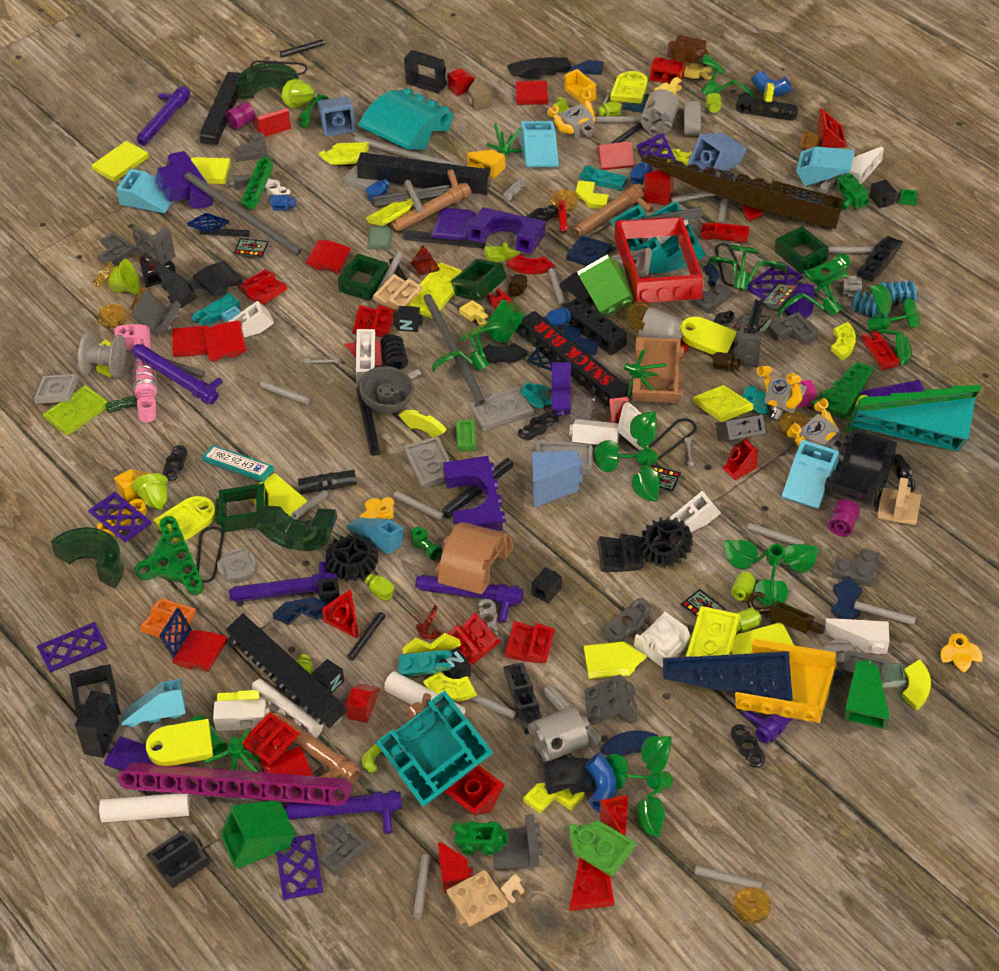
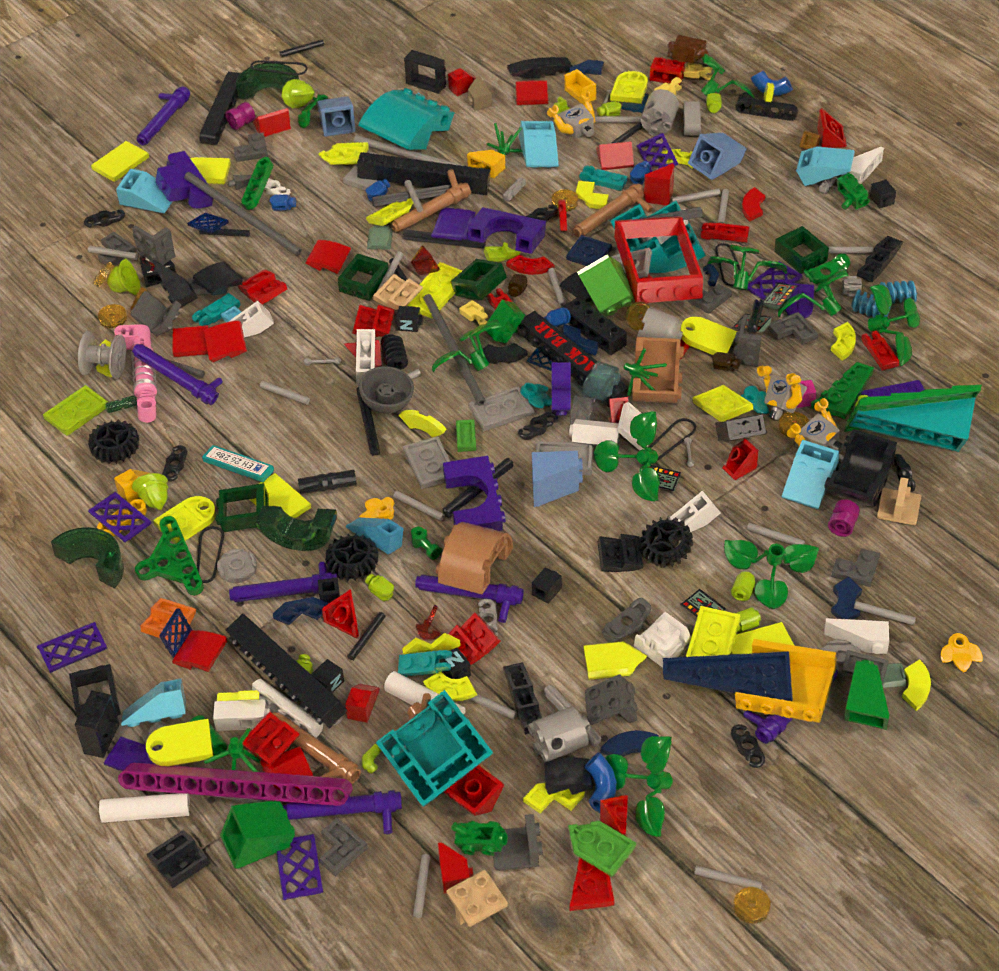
(56, 388): light grey tile -> none
(96, 218): none -> black piece
(111, 252): none -> light grey bar
(113, 441): none -> black gear
(251, 247): piece -> none
(310, 504): light grey piece -> none
(511, 884): tan tile -> none
(529, 642): red slope -> none
(601, 381): none -> clear light blue brick
(724, 317): black arm -> none
(772, 197): dark brown wedge -> none
(787, 615): dark brown piece -> none
(908, 197): green tile -> none

